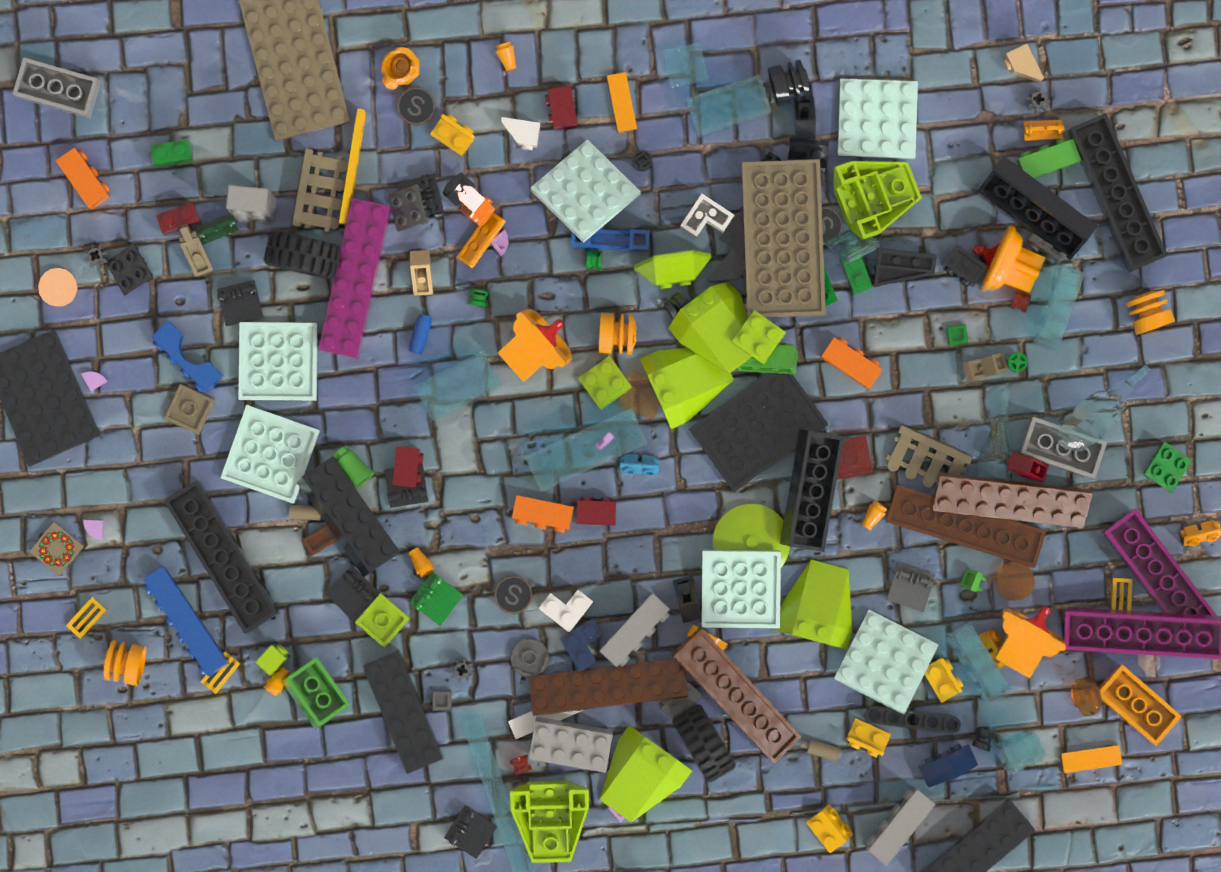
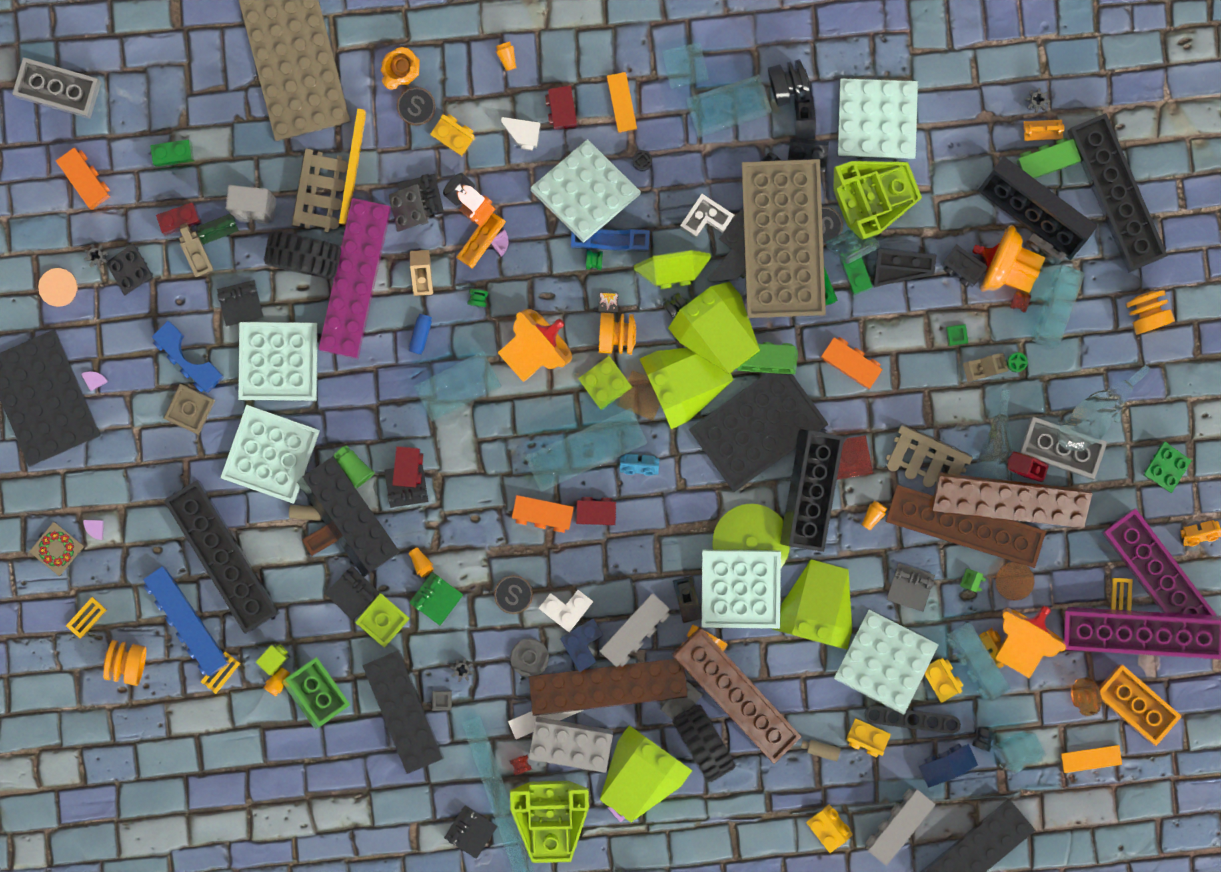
(604, 441): lavender tile -> none
(608, 302): none -> tile
(758, 337): lime plate -> none
(1023, 64): tan slope -> none

